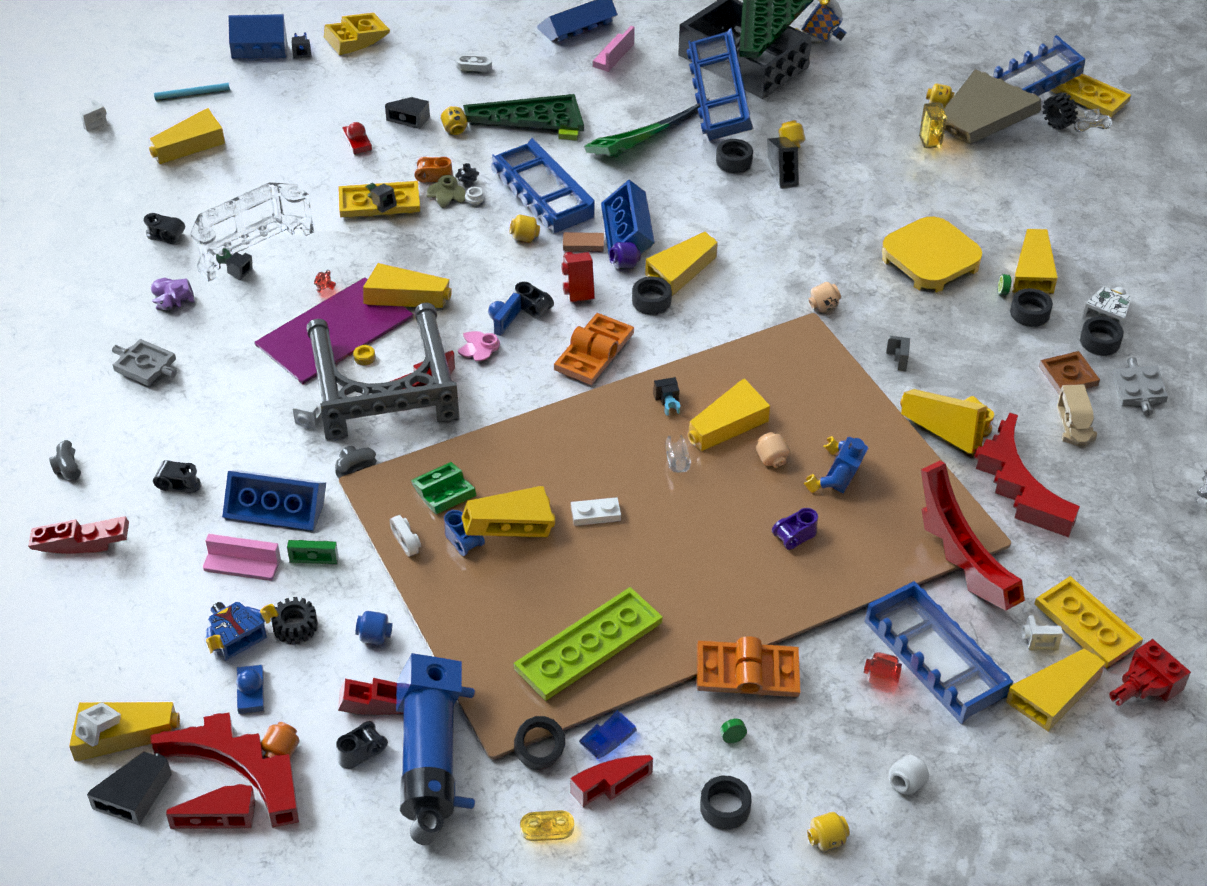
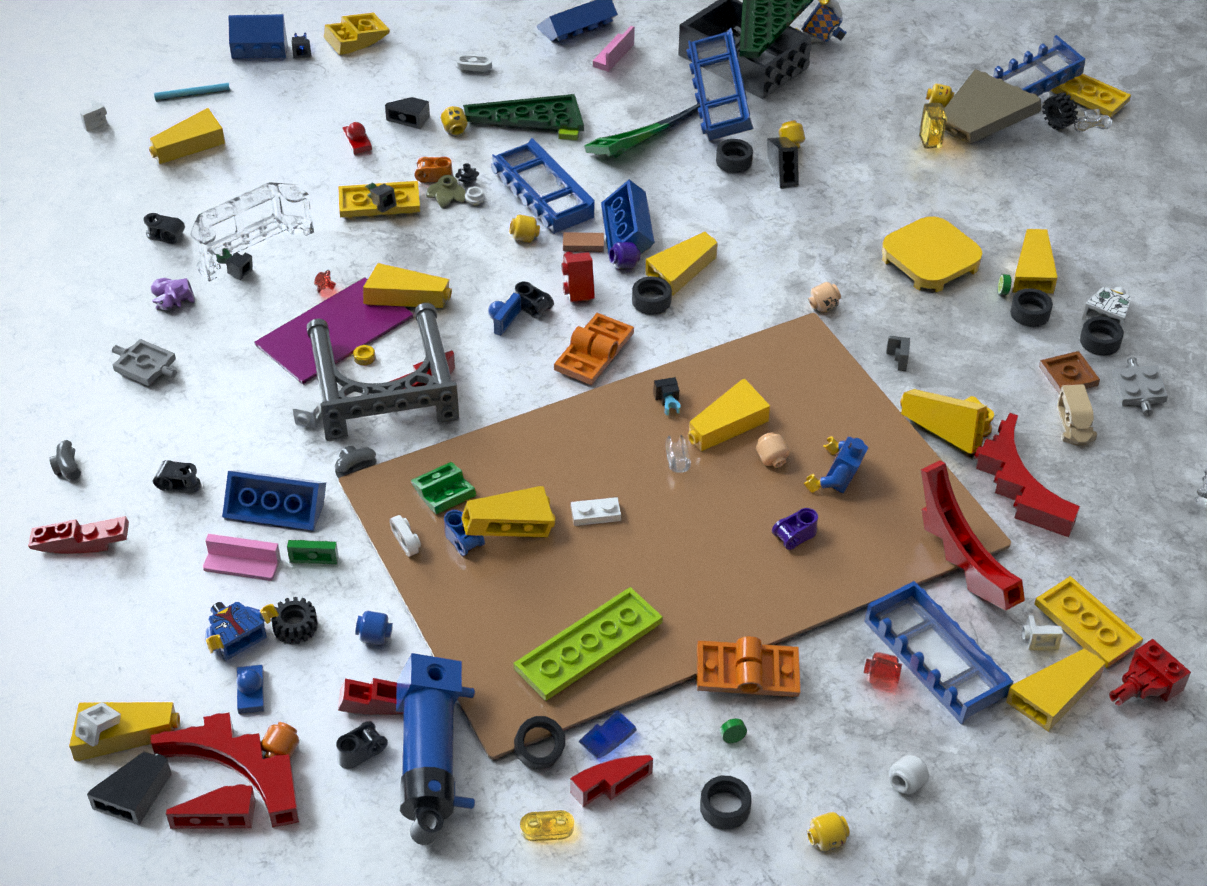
(479, 345): bright pink plate -> none

